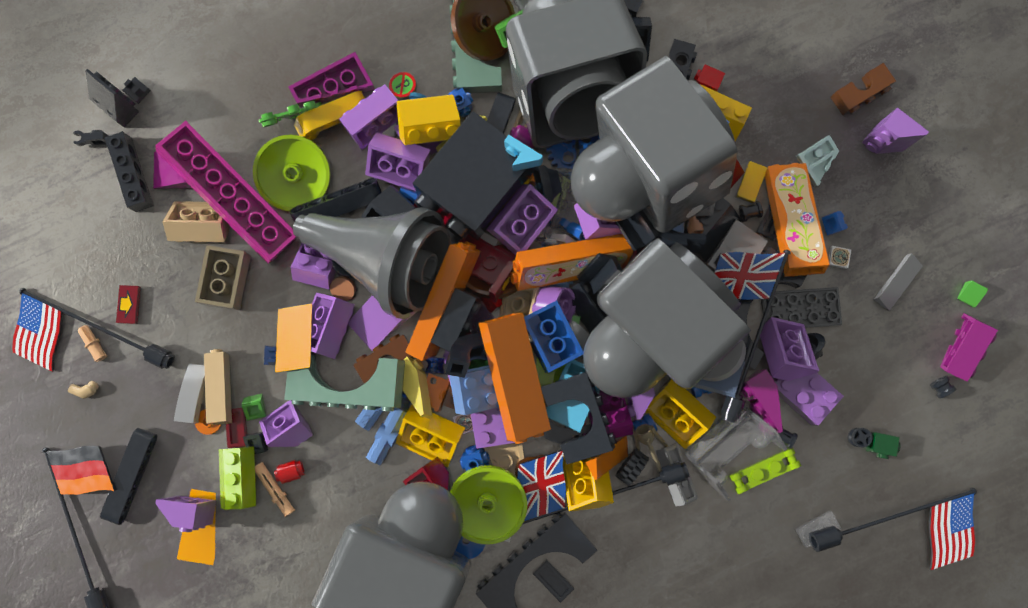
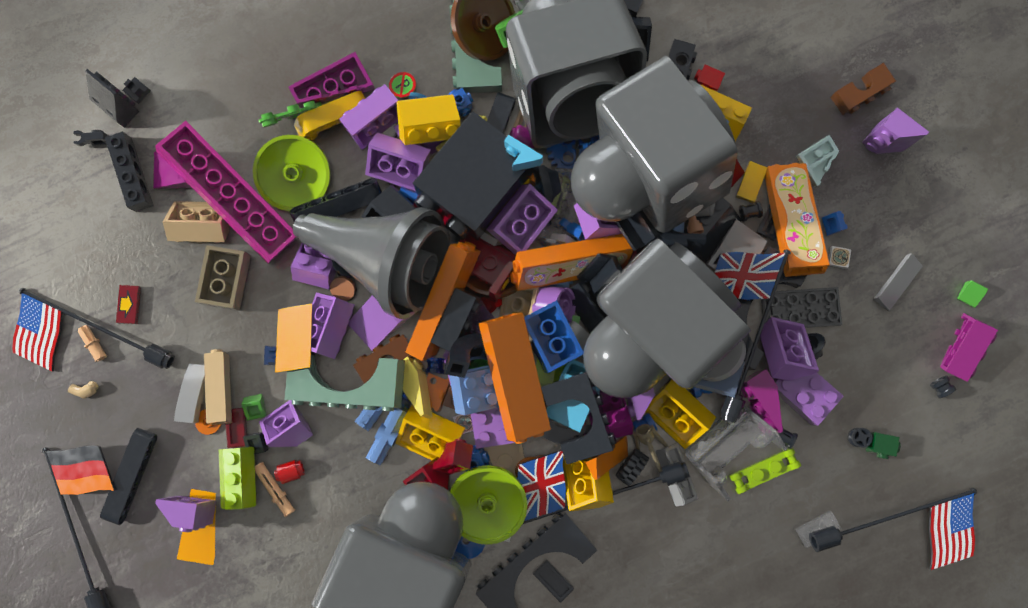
(454, 458): none -> dark red arch

